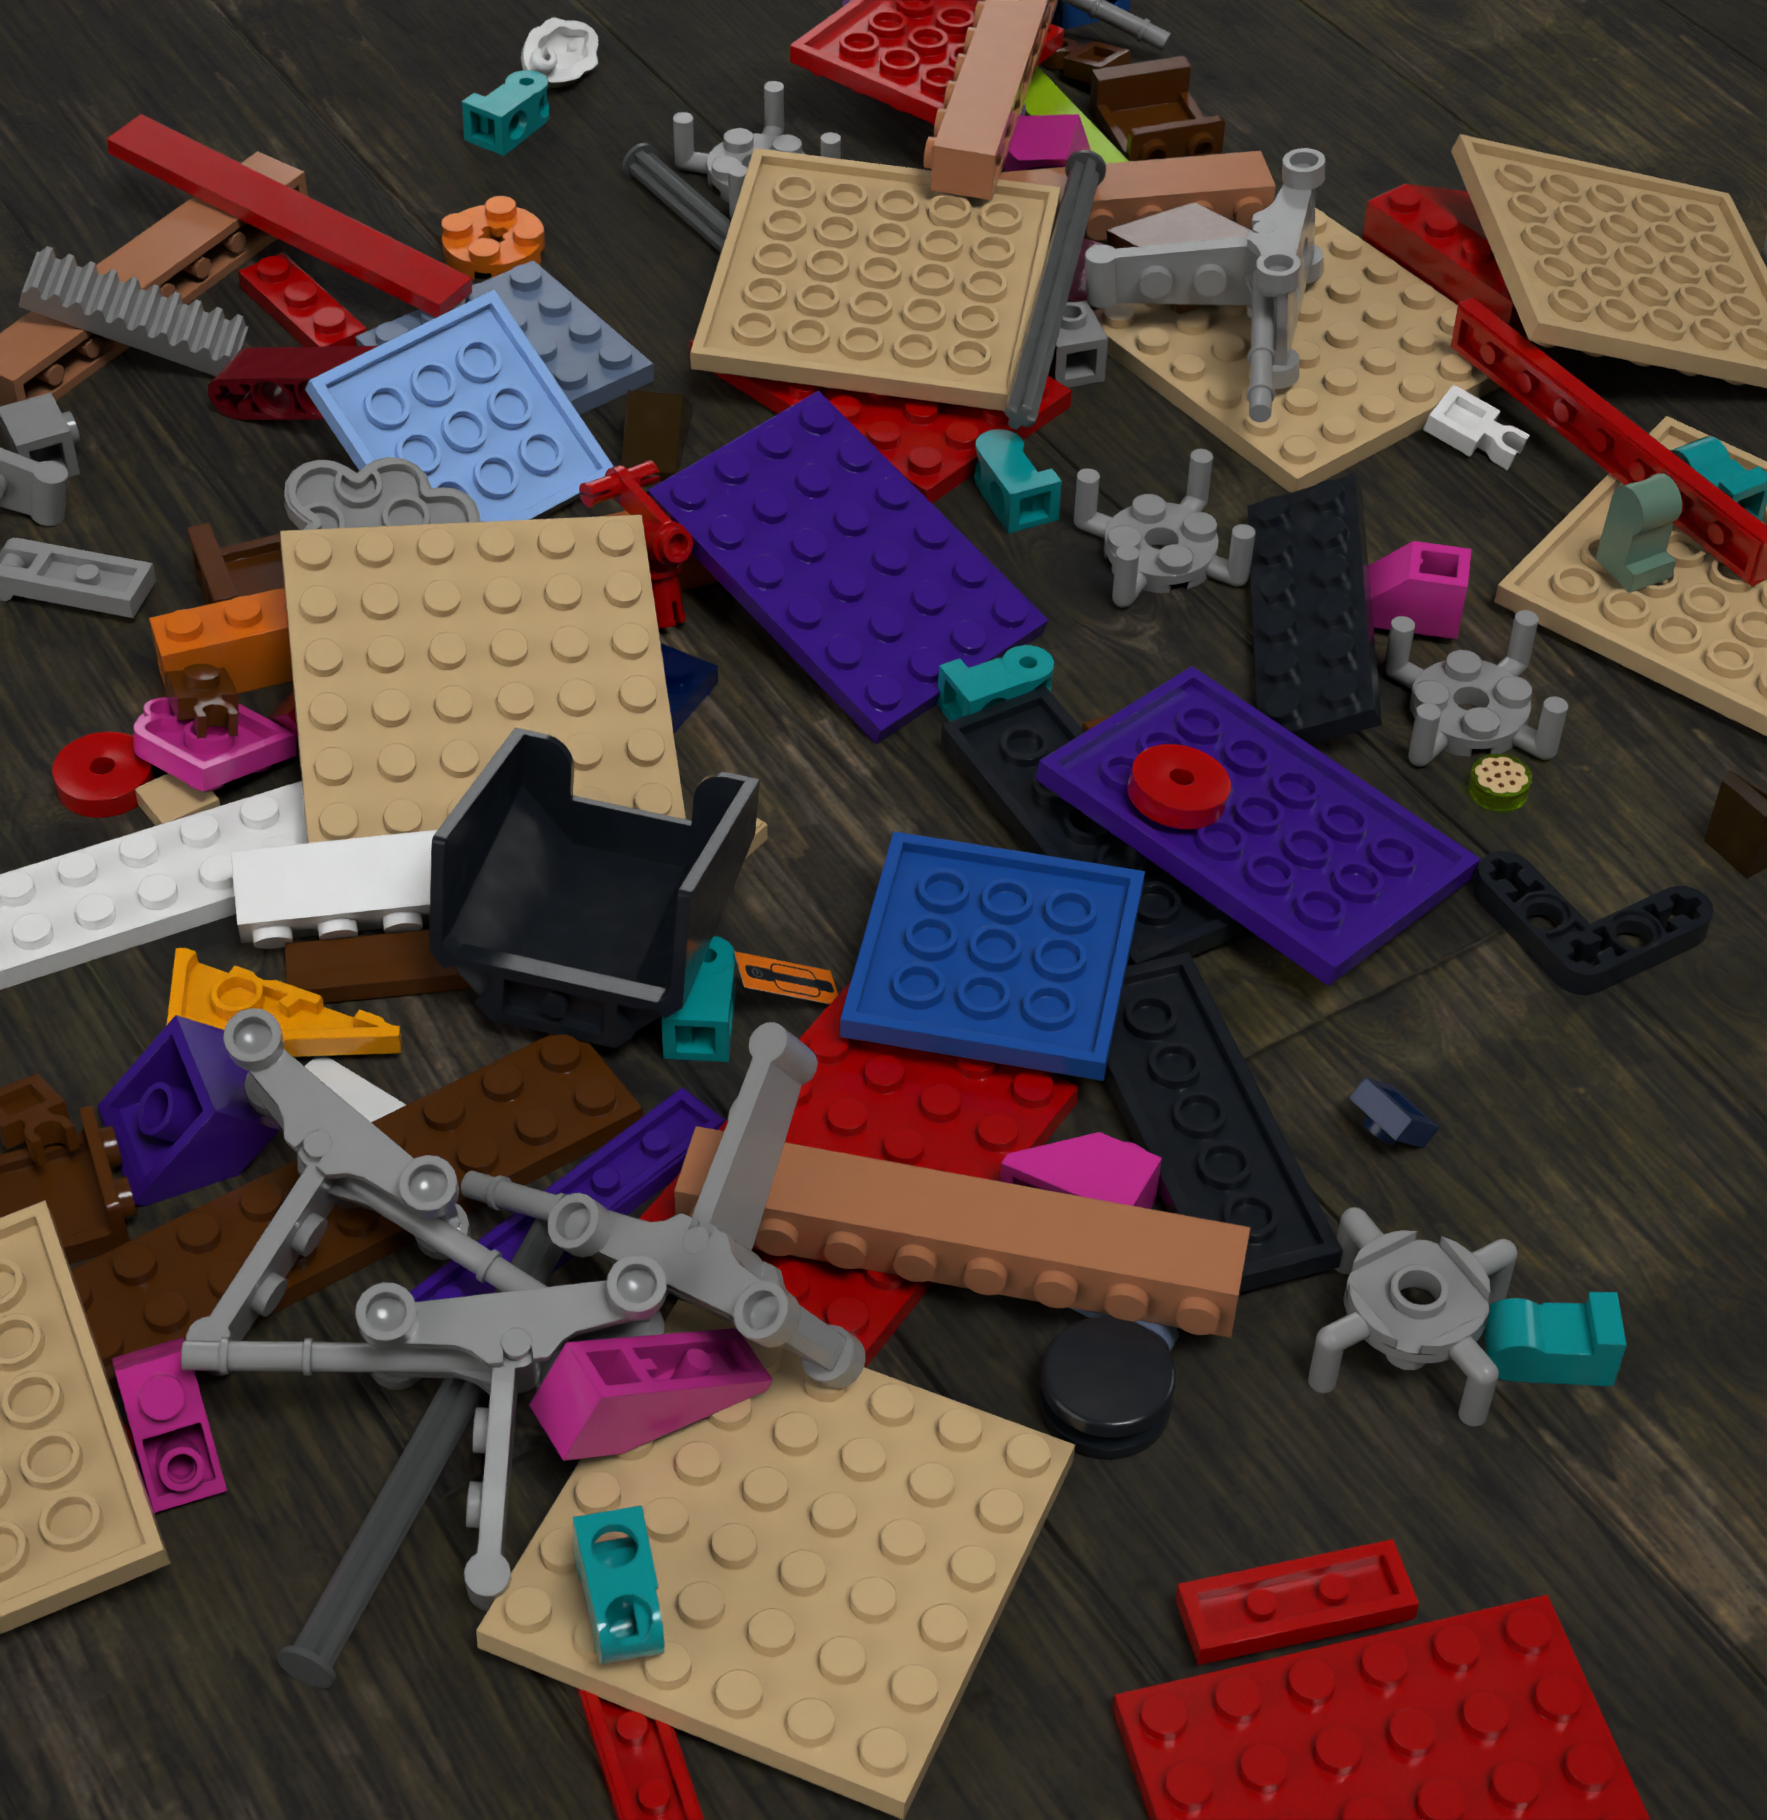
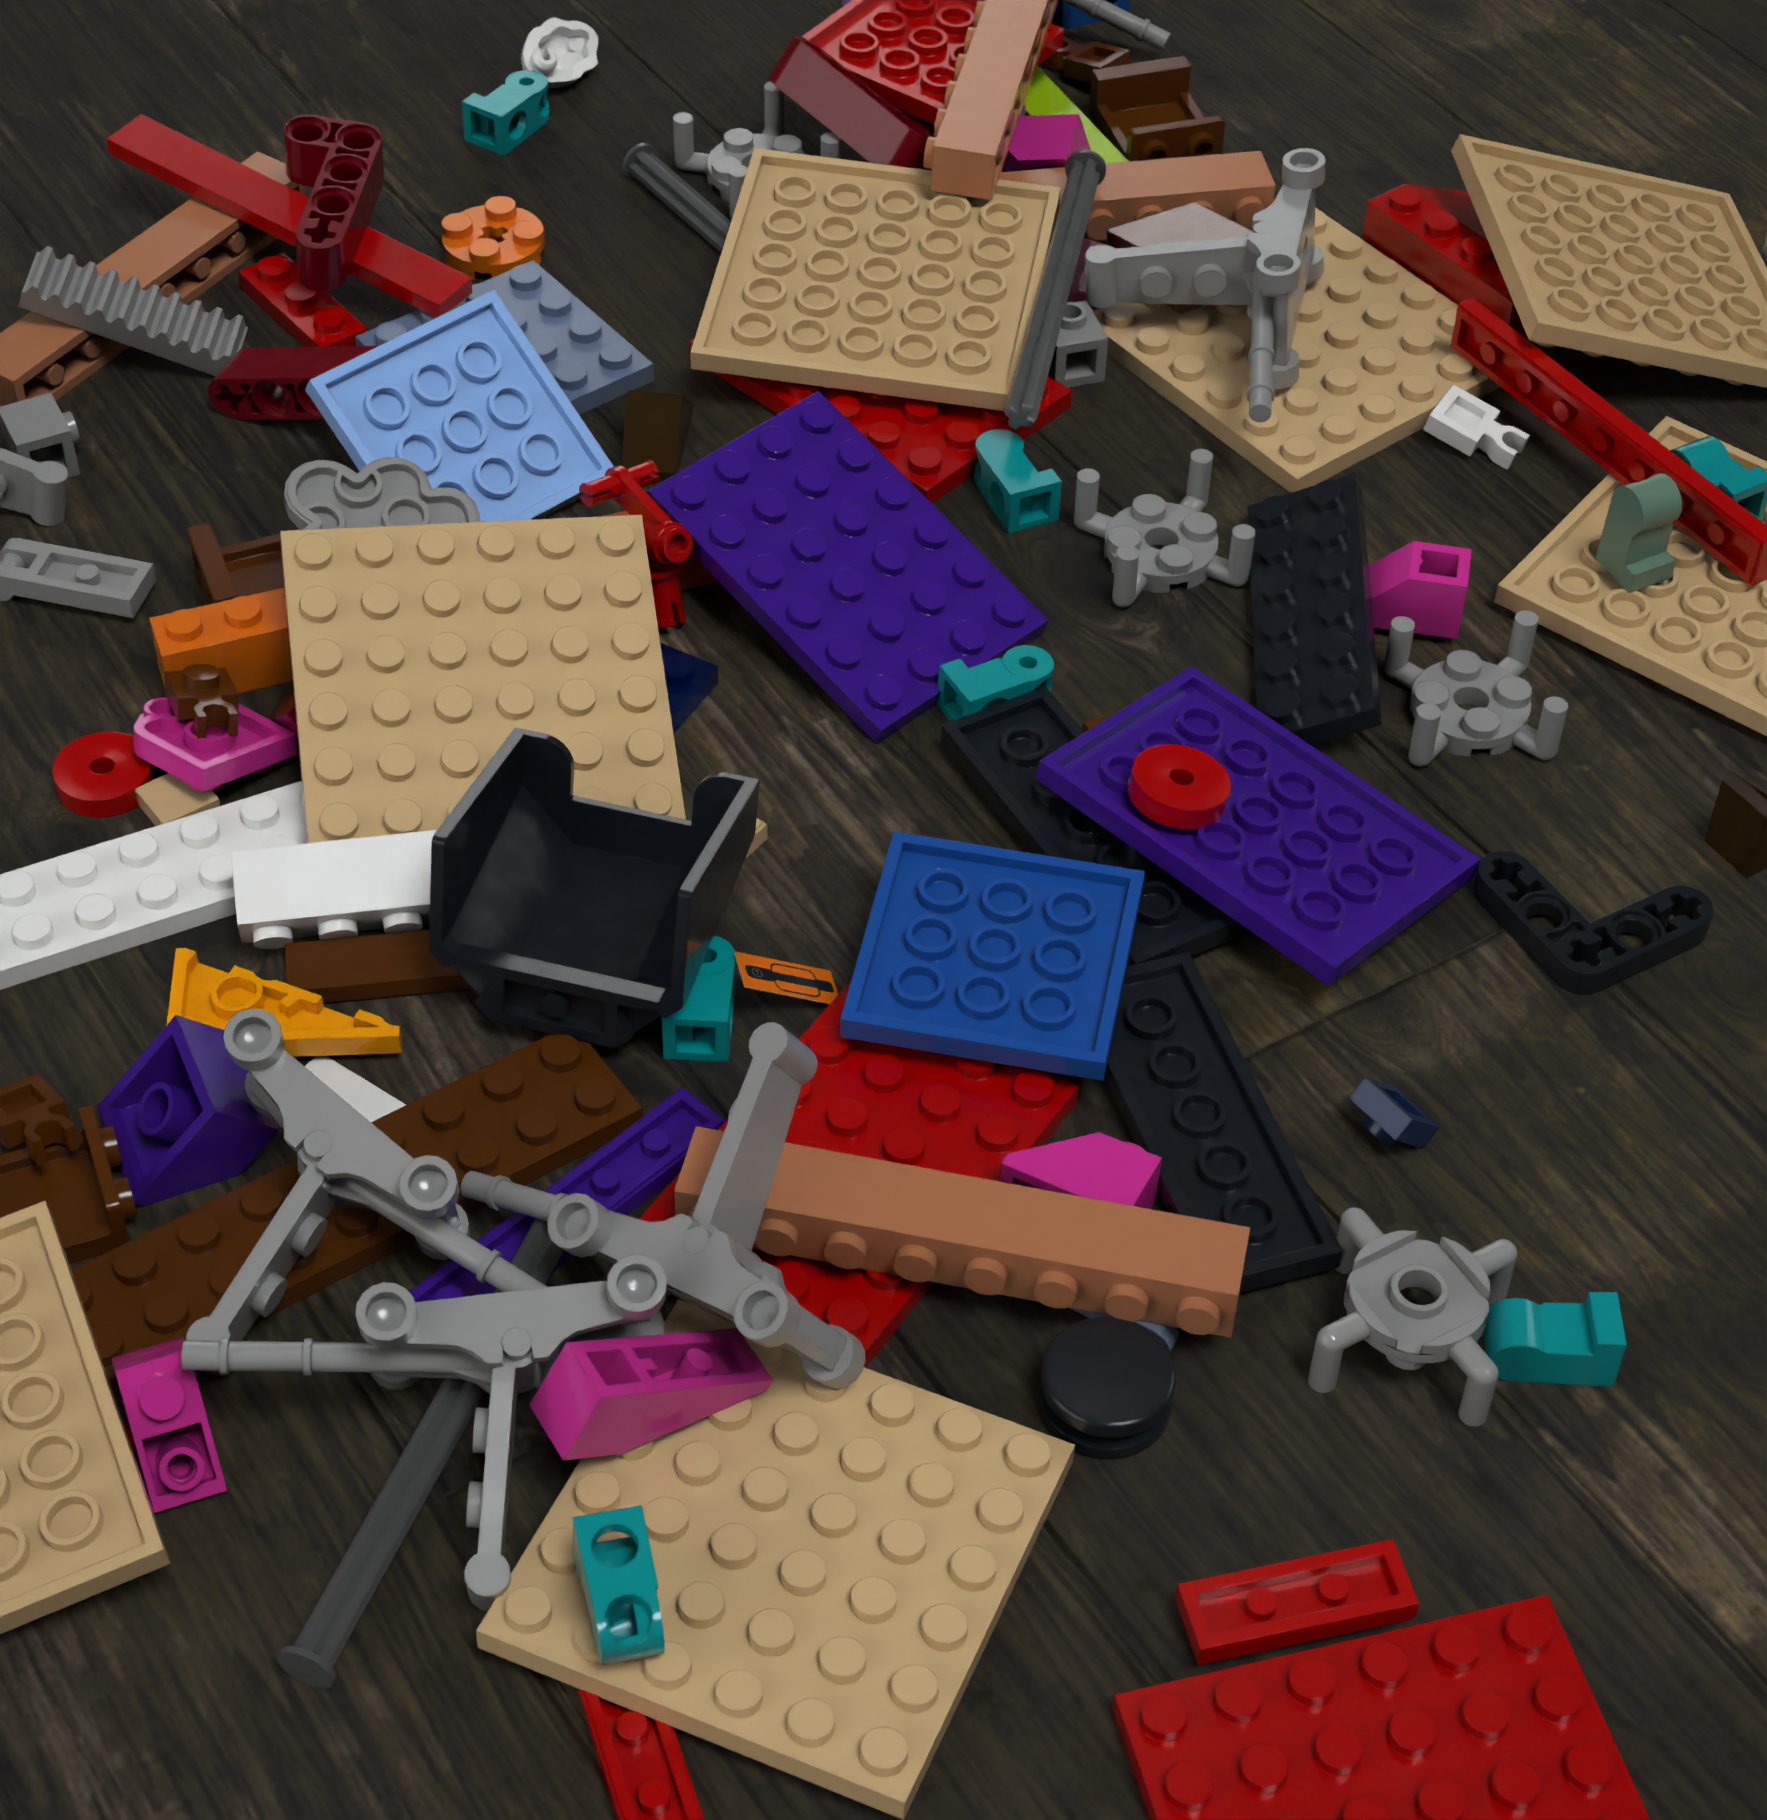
(346, 175): none -> dark red beam
(849, 106): none -> dark red beam
(1499, 782): tile -> none

